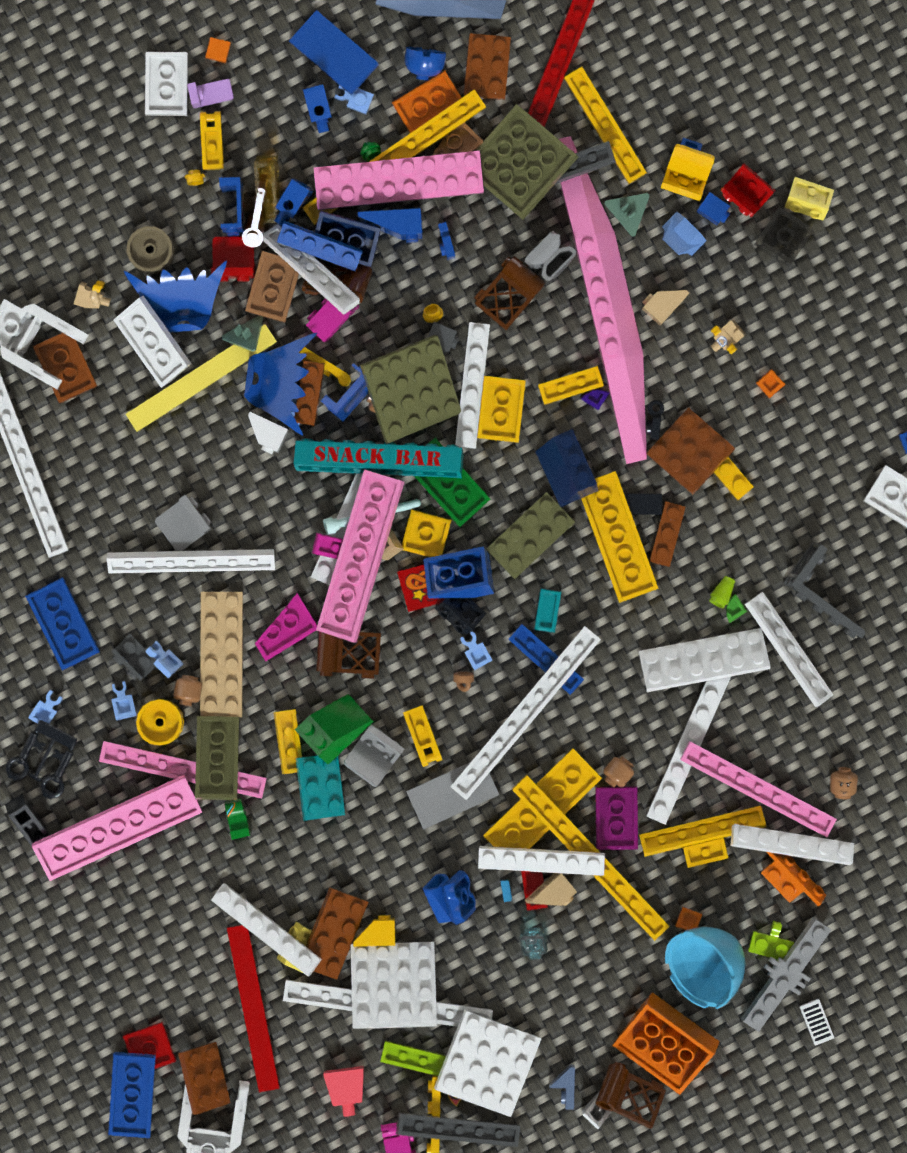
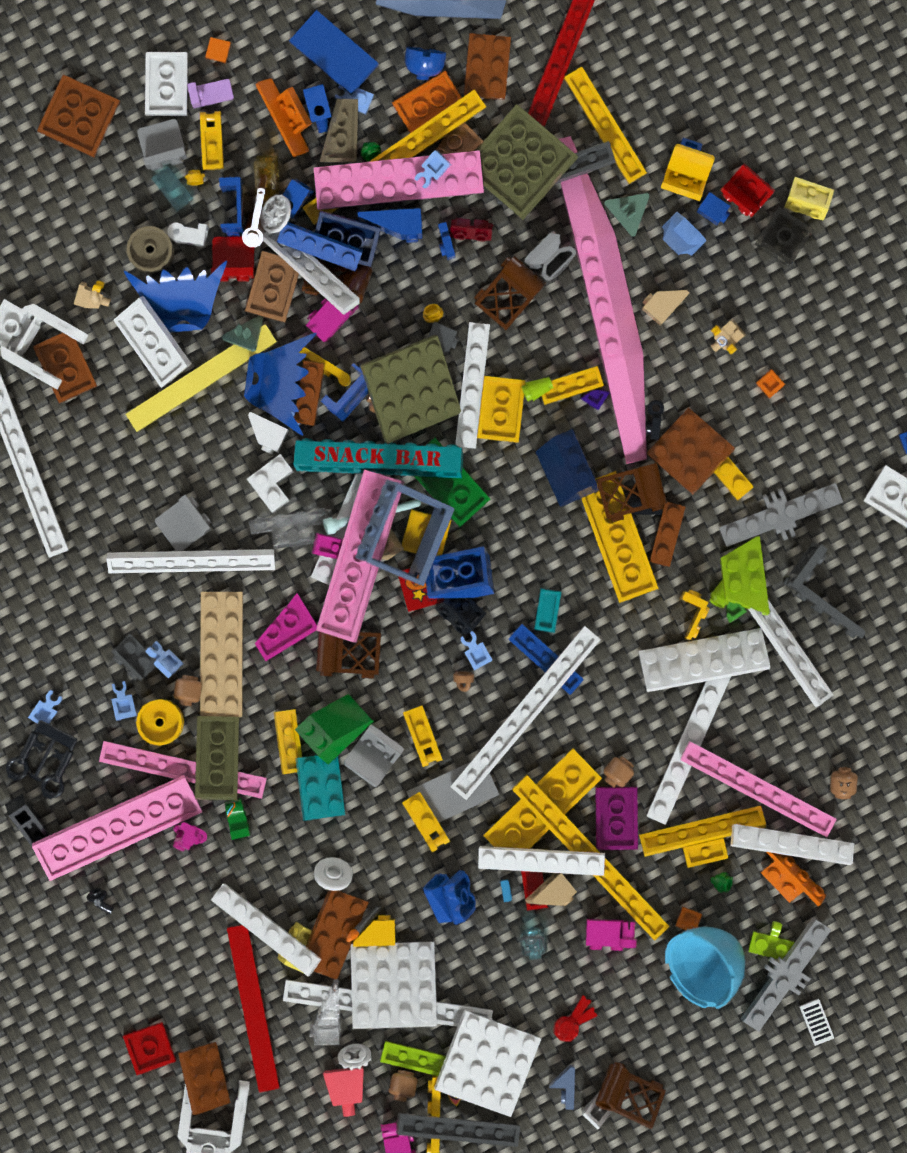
(62, 623): blue tile -> none
(78, 116): none -> dark orange plate
(97, 896): none -> black plate
(132, 1095): blue tile -> none
(162, 144): none -> light grey bracket
(172, 188): none -> clear light blue tile
(187, 235): none -> white leg
(187, 836): none -> dark pink piece
(266, 481): none -> white brick
(275, 213): none -> white wheel
(287, 114): none -> orange bracket
(291, 529): none -> clear bracket
(327, 1023): none -> clear slope
(333, 874): none -> white wheel
(342, 133): none -> dark tan wing
(354, 933): none -> dark grey piece
(354, 1051): none -> white gear
(403, 1085): none -> medium nougat head
(425, 821): none -> yellow plate
(430, 541): none -> sand blue window
(434, 167): none -> light blue plate
(462, 230): none -> dark red hinge
(530, 535): olive plate -> none
(536, 388): none -> lime cone
(567, 1027): none -> red piece
(610, 934): none -> dark pink hinge
(649, 489): none -> reddish brown piece
(666, 1043): orange slope -> none
(694, 599): none -> yellow bracket
(722, 882): none -> green plate
(745, 577): none -> lime wing
(780, 514): none -> light grey hinge

